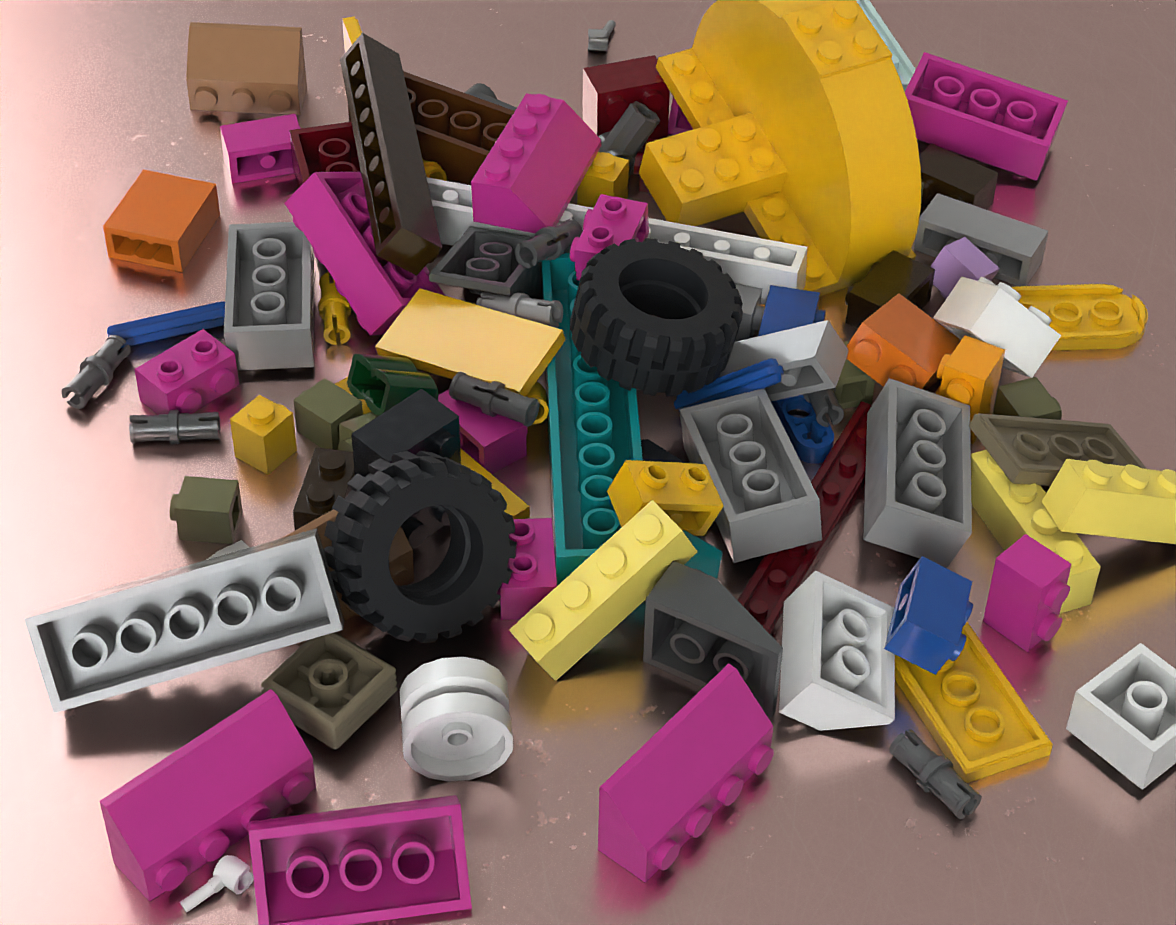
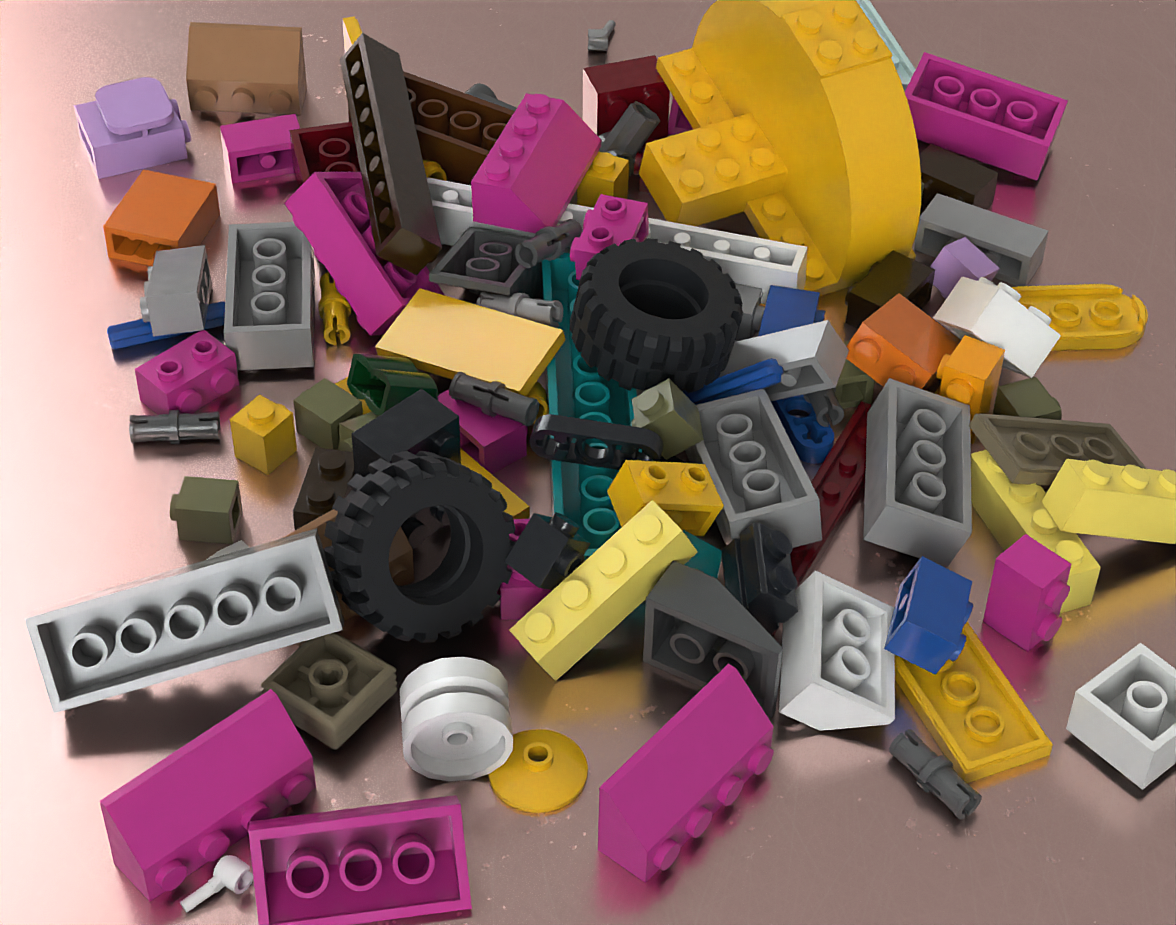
(95, 371): dark grey pin -> none
(131, 127): none -> lavender brick
(177, 291): none -> light grey brick
(543, 784): none -> yellow dish
(548, 550): none -> black brick
(566, 428): none -> black beam
(669, 415): none -> olive brick
(762, 575): none -> black brick

